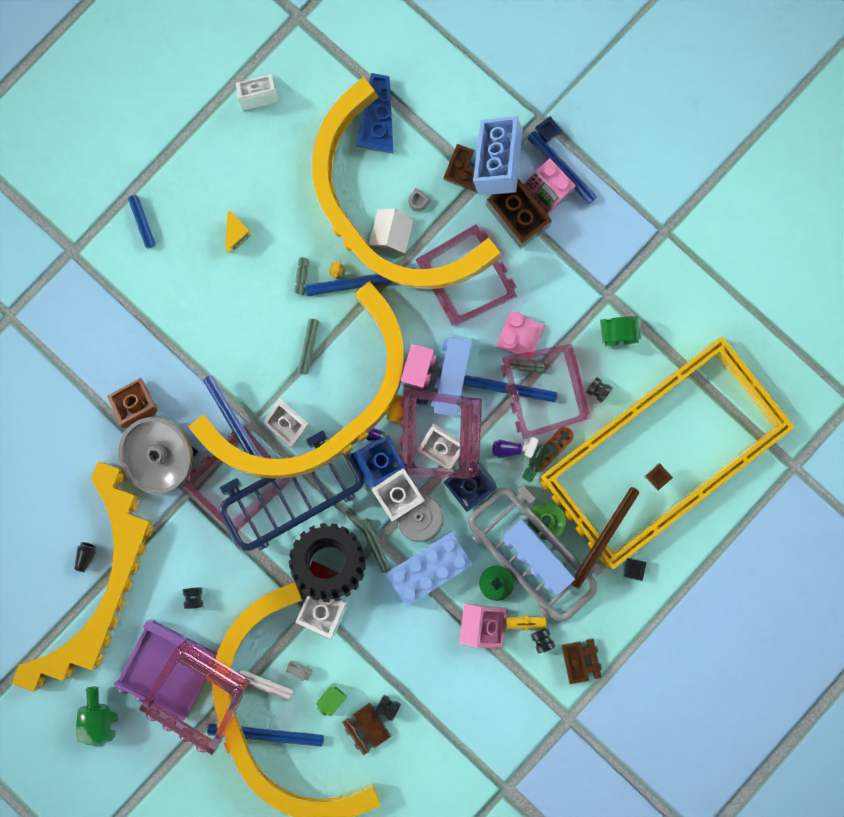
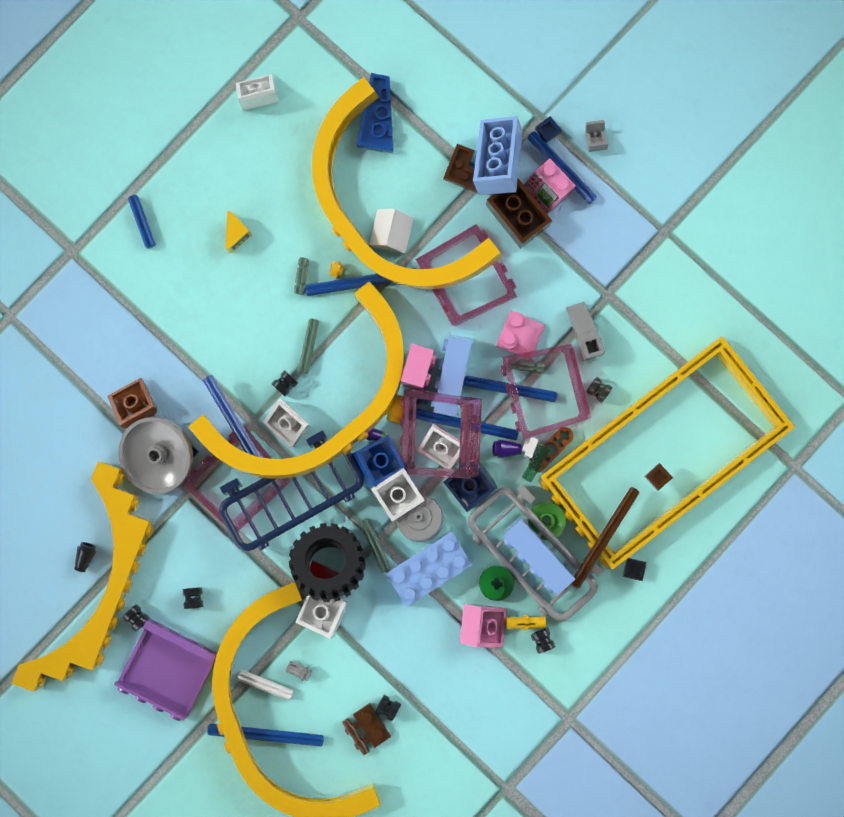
(94, 721): green piece -> none
(136, 618): none -> black wheel
(213, 672): clear pink windscreen -> none
(284, 383): none -> black wheel
(331, 700): bright green brick -> none
(418, 200): light grey tile -> none
(489, 429): none -> blue axle
(575, 661): reddish brown plate -> none
(585, 332): none -> light grey slope
(595, 136): none -> light grey bracket
(620, 329): green brick -> none

